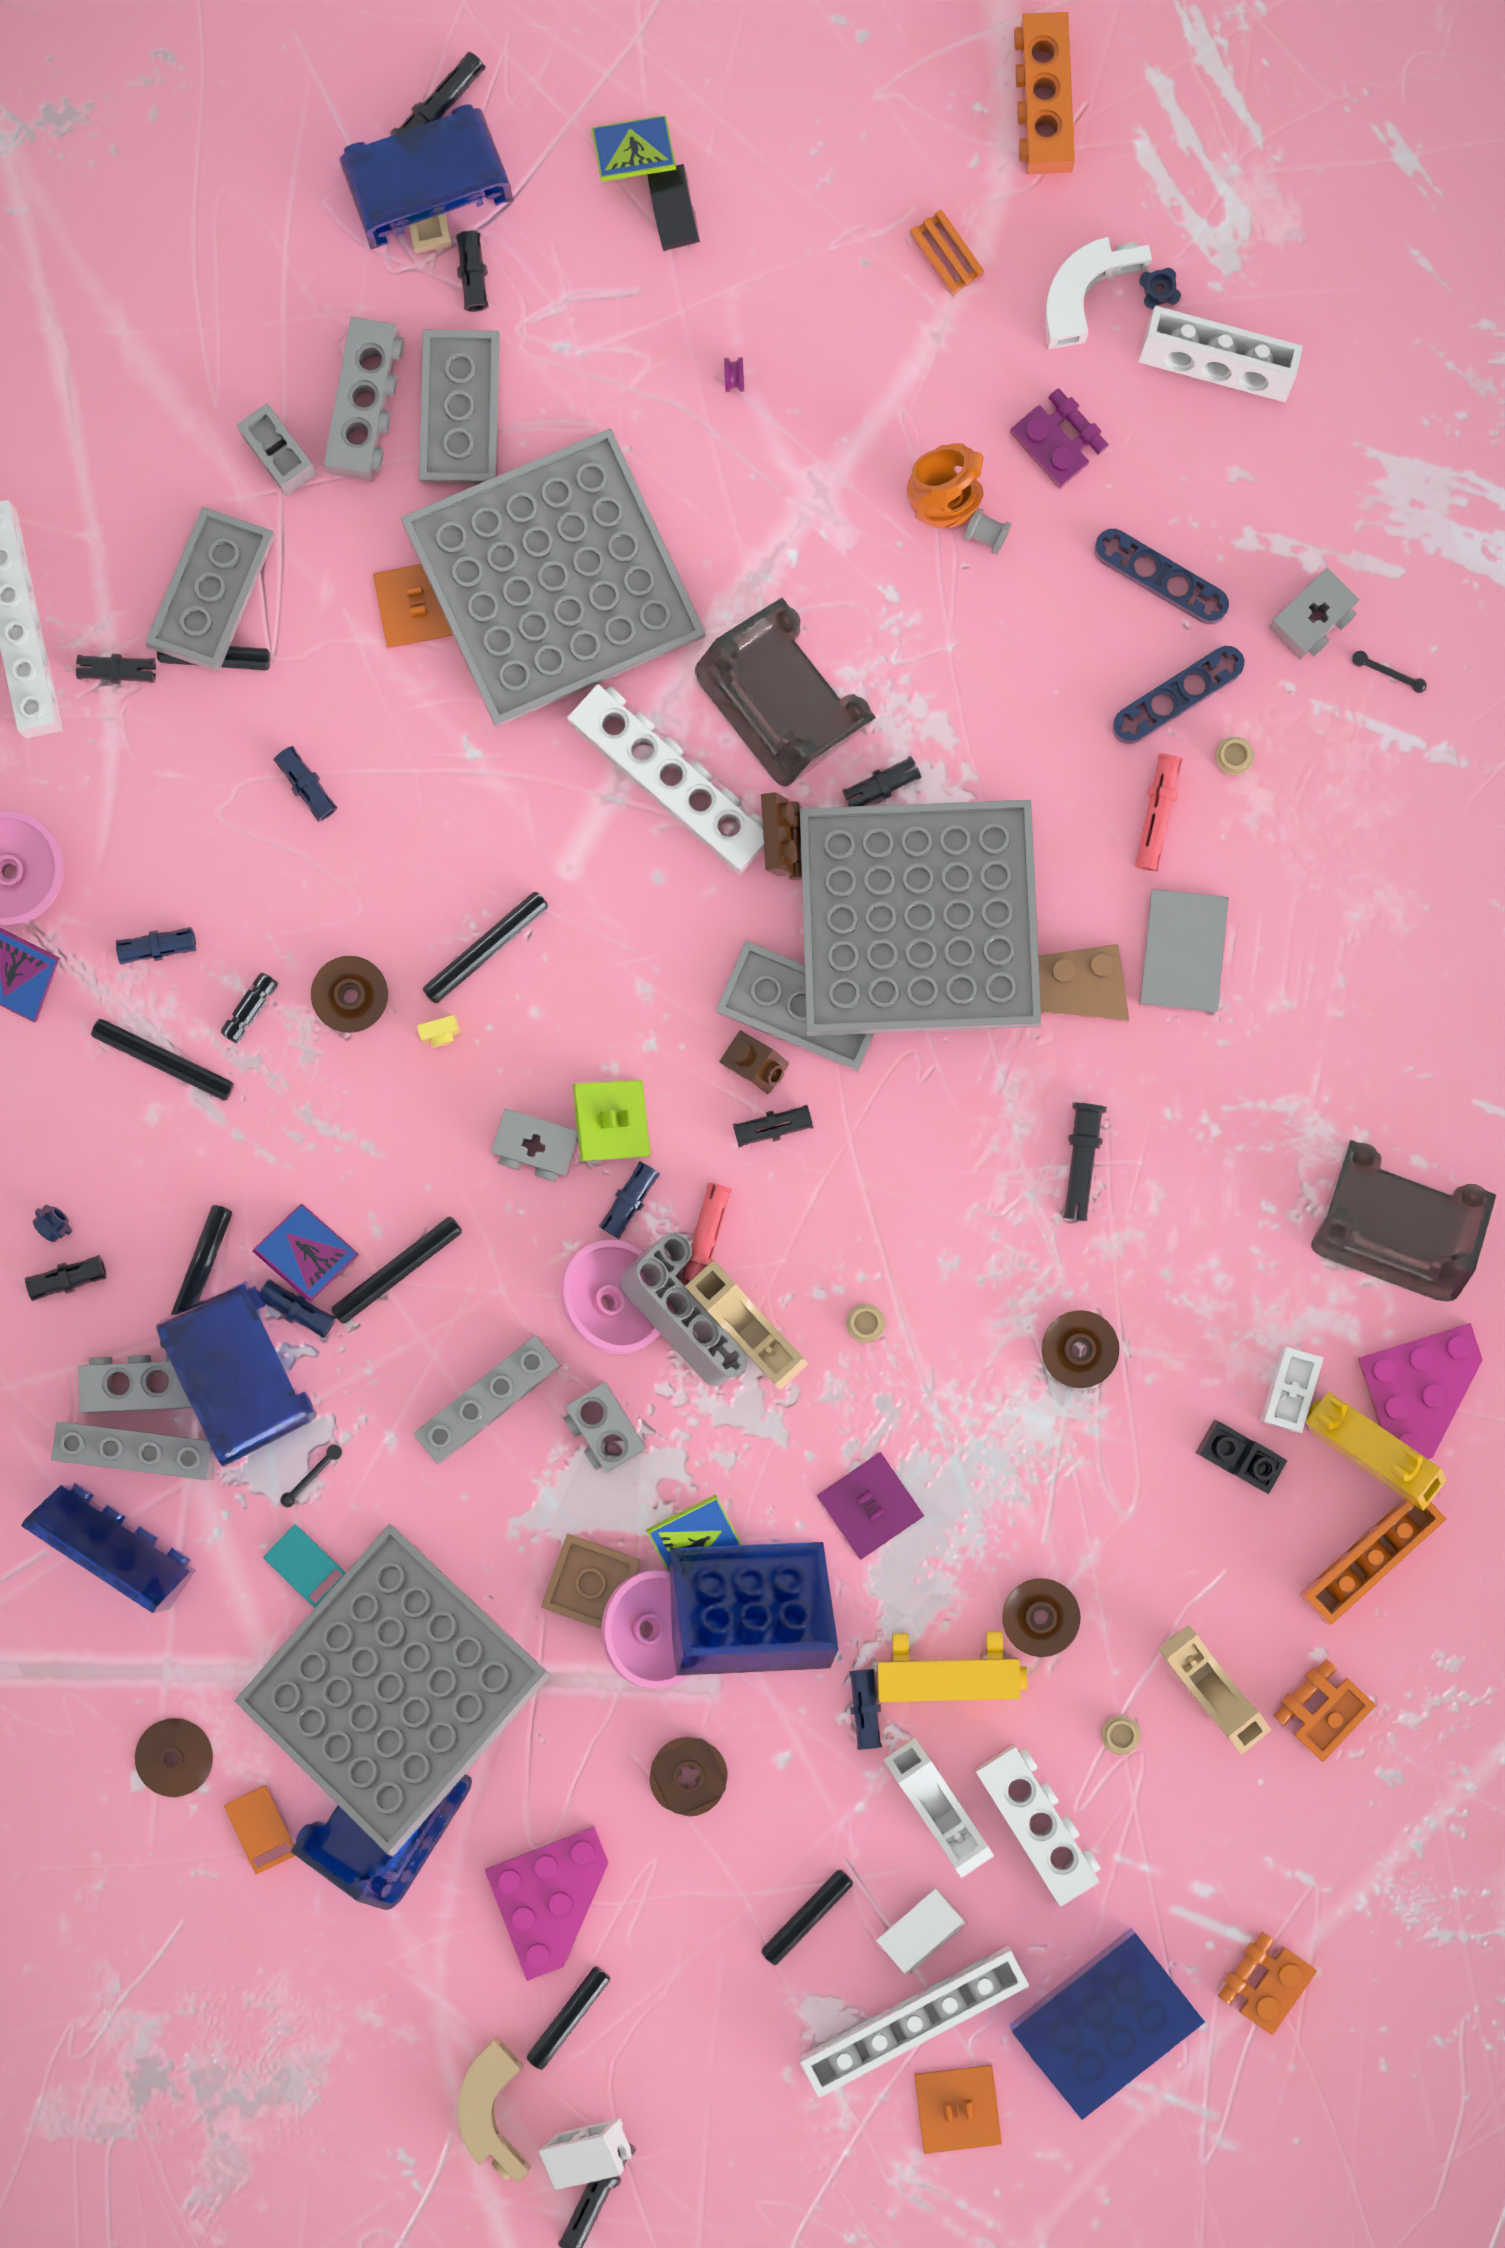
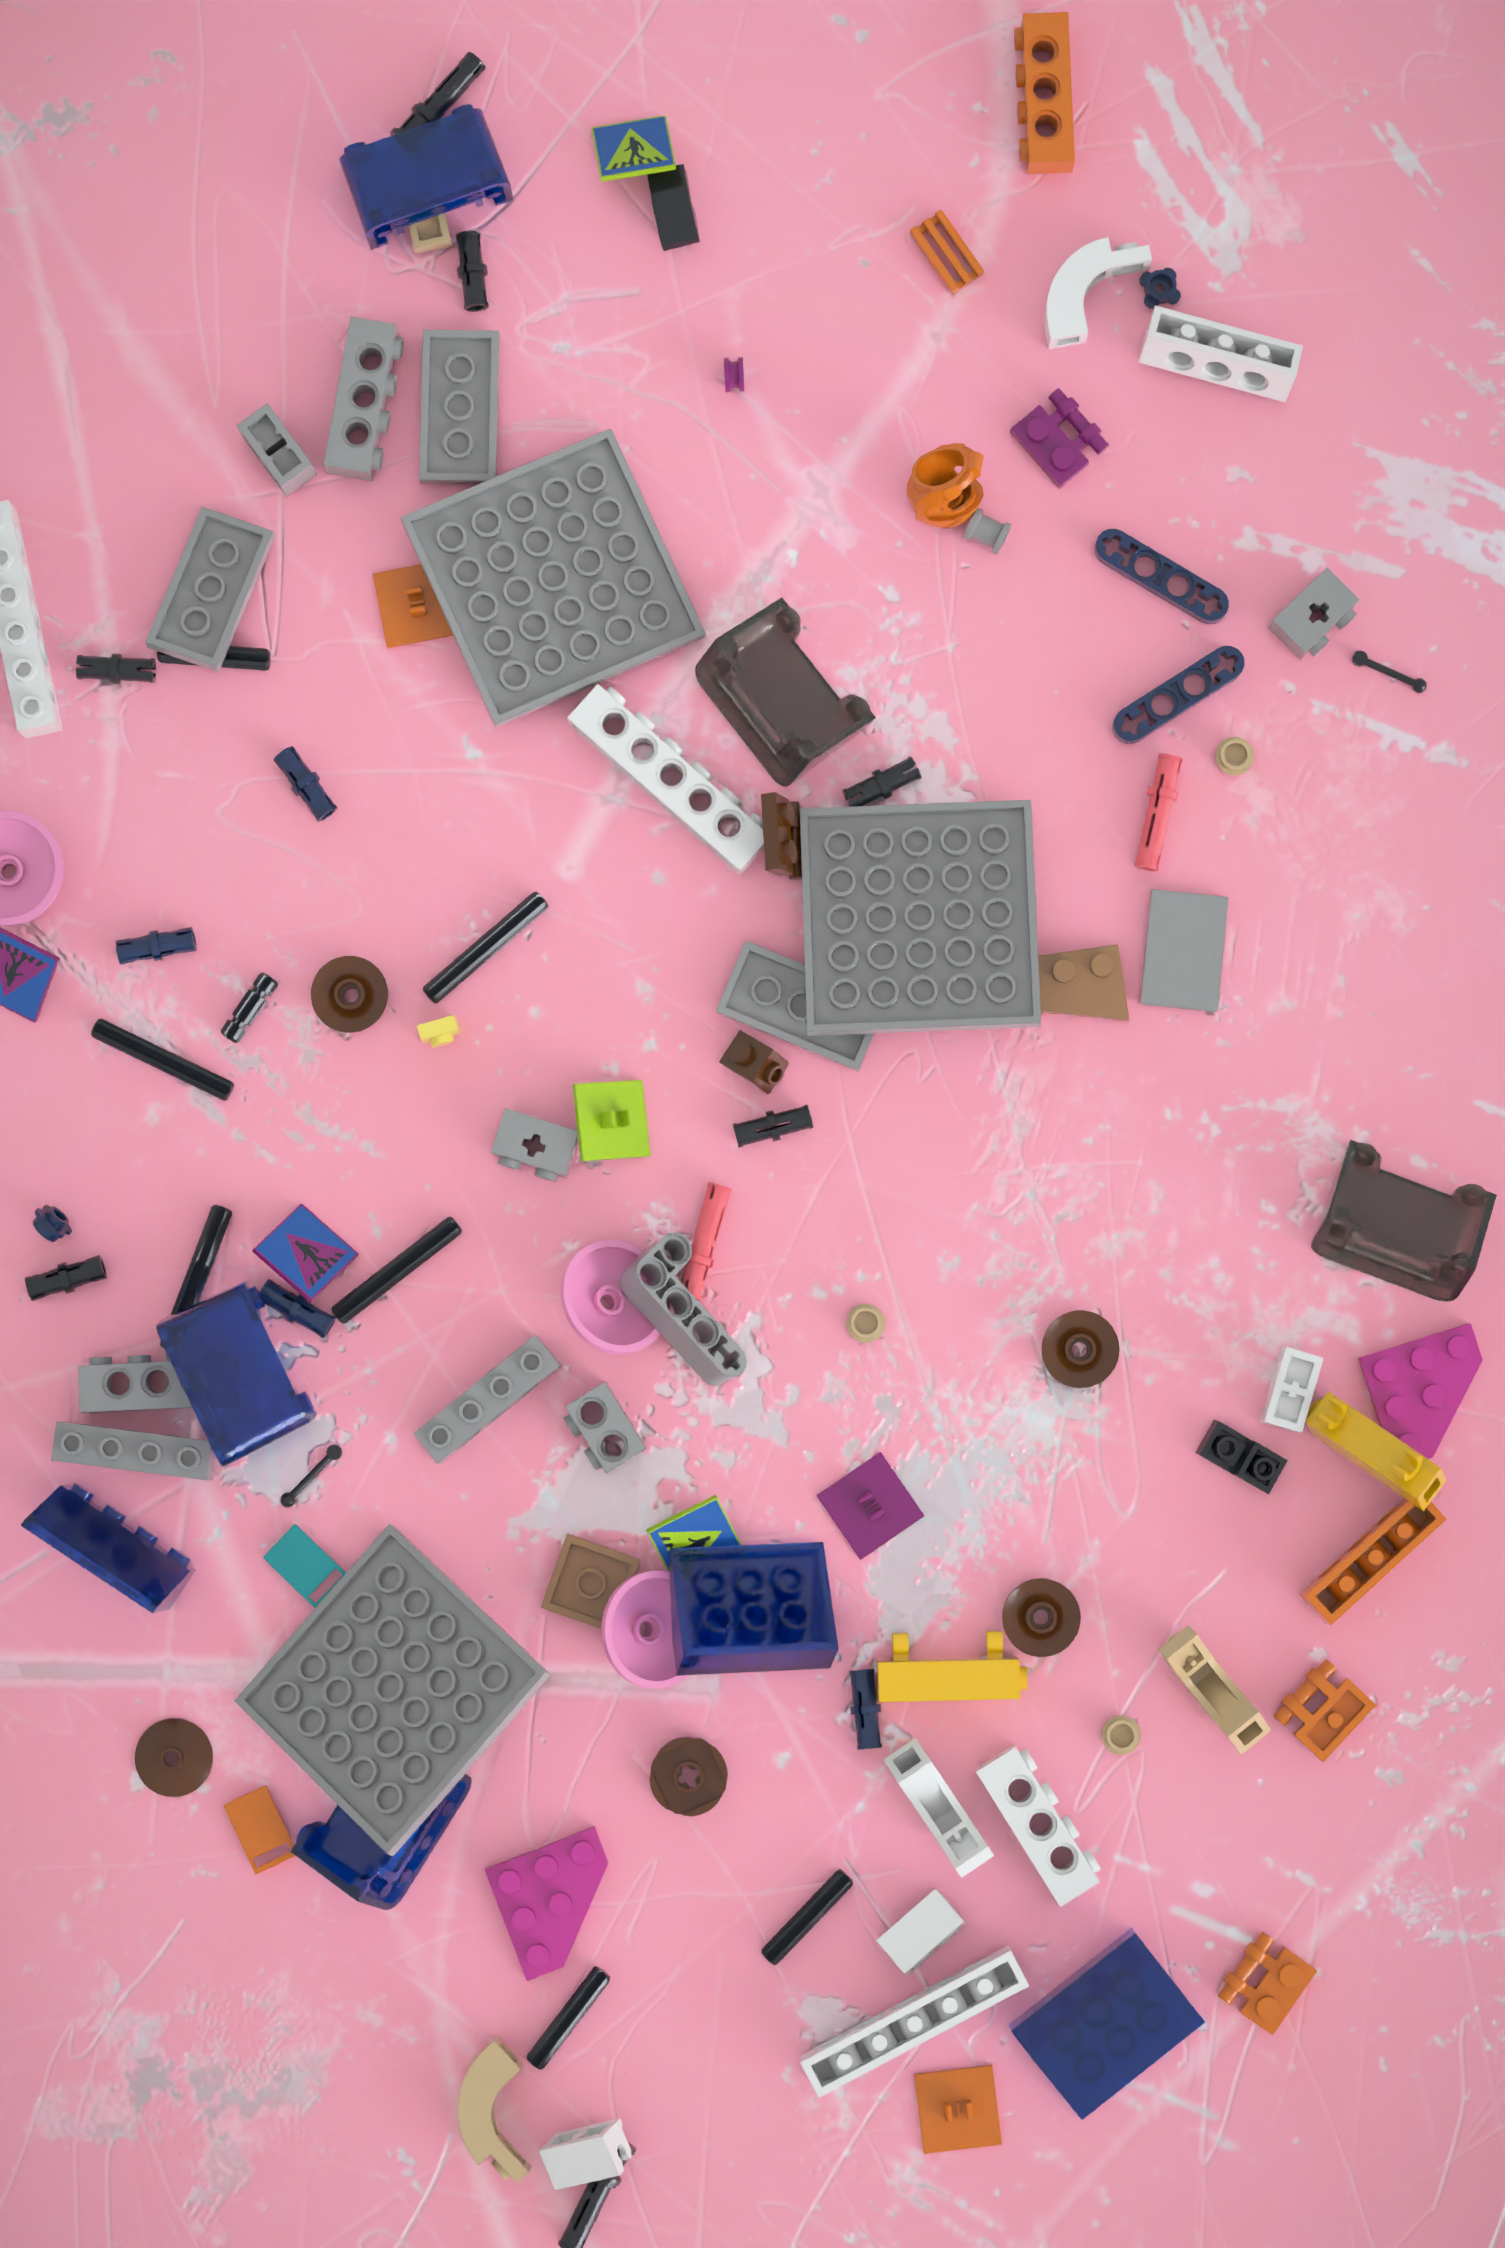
(629, 1200): dark blue pin -> none
(746, 1325): tan arch -> none
(1085, 1141): black pin -> none

